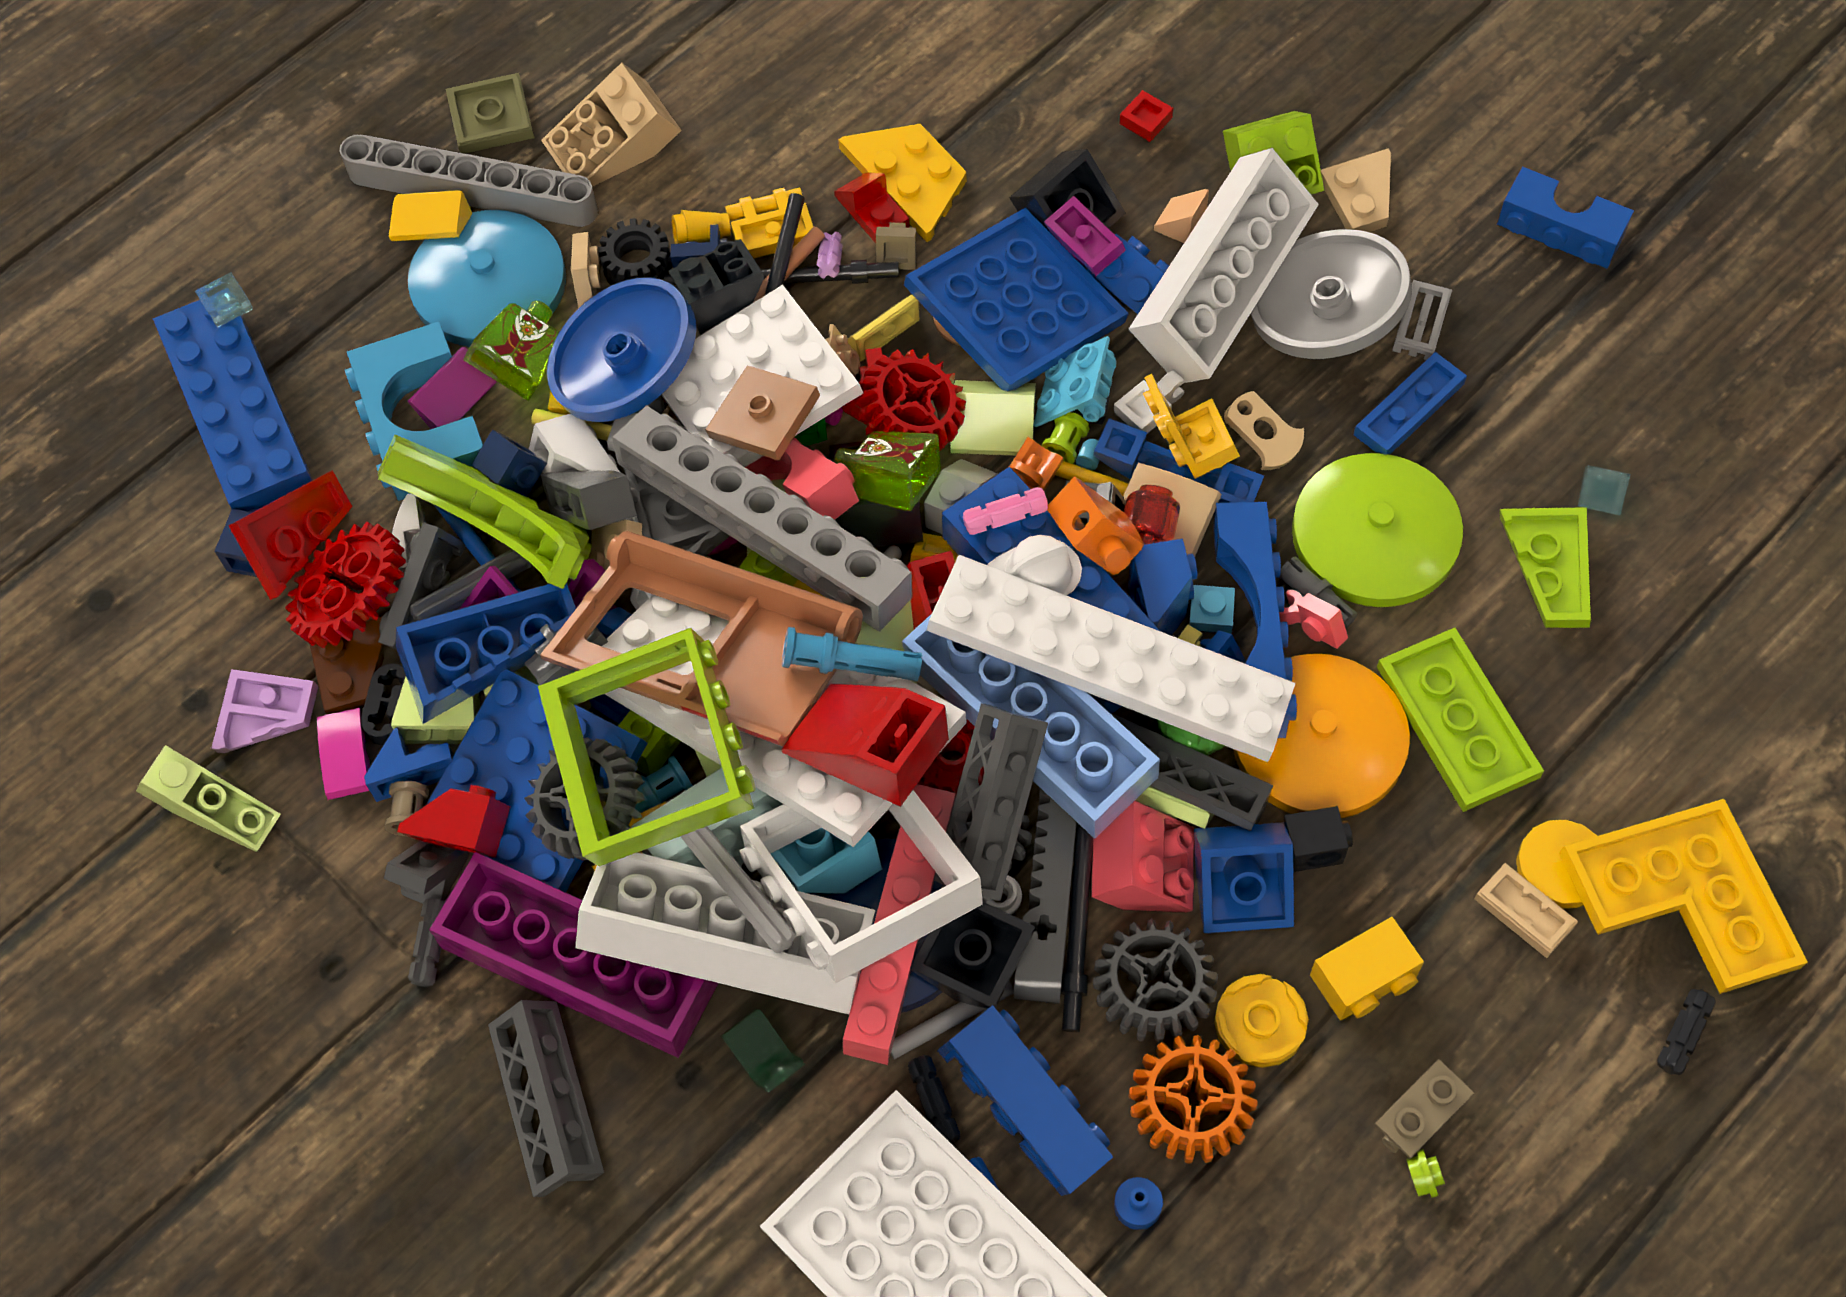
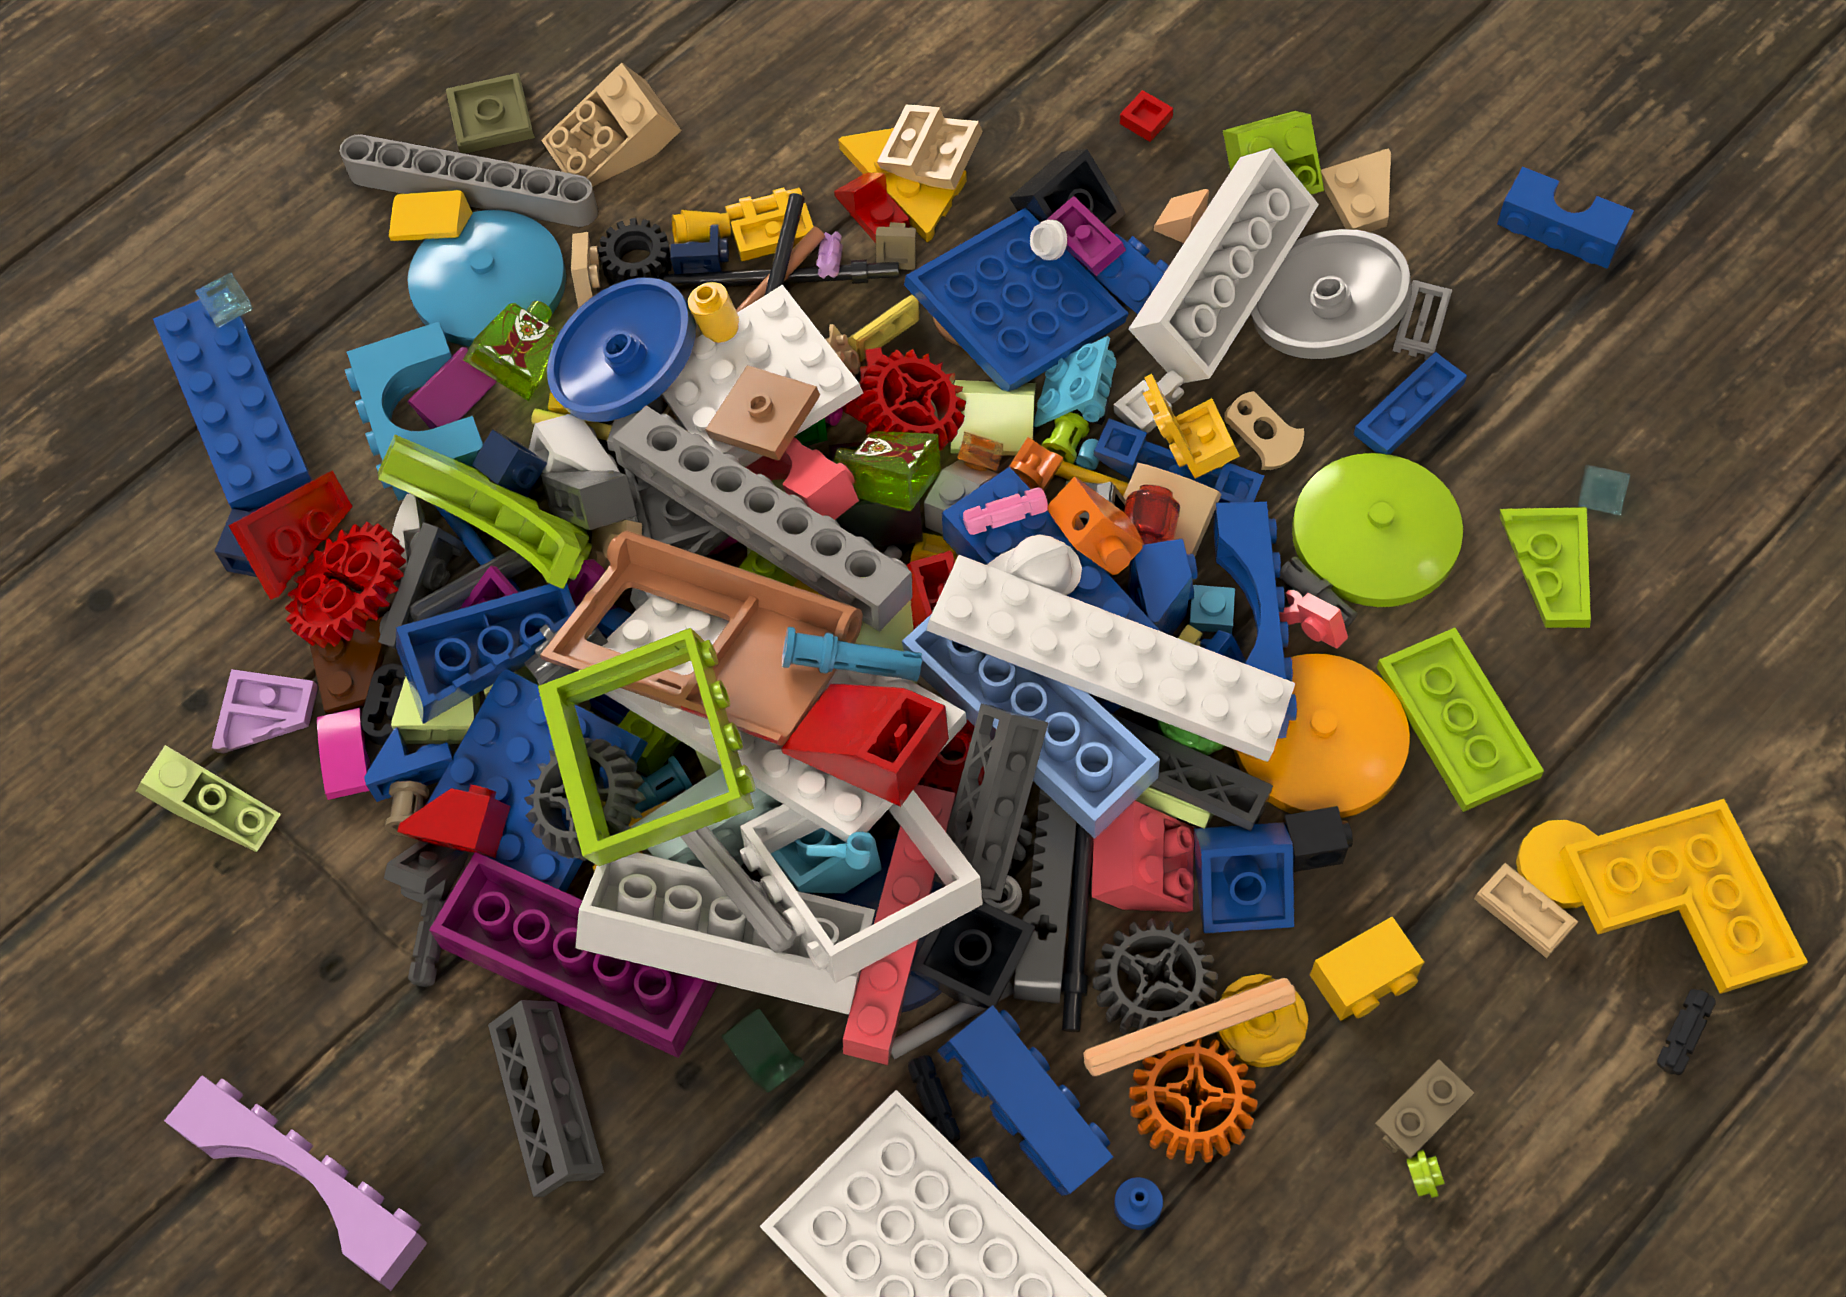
(368, 1233): none -> lavender arch
(714, 312): none -> yellow brick
(718, 283): black slope -> none
(850, 851): none -> medium azure hand
(930, 147): none -> tan slope
(980, 452): none -> clear orange plate
(1048, 240): none -> white plate
(1189, 1026): none -> light nougat axle

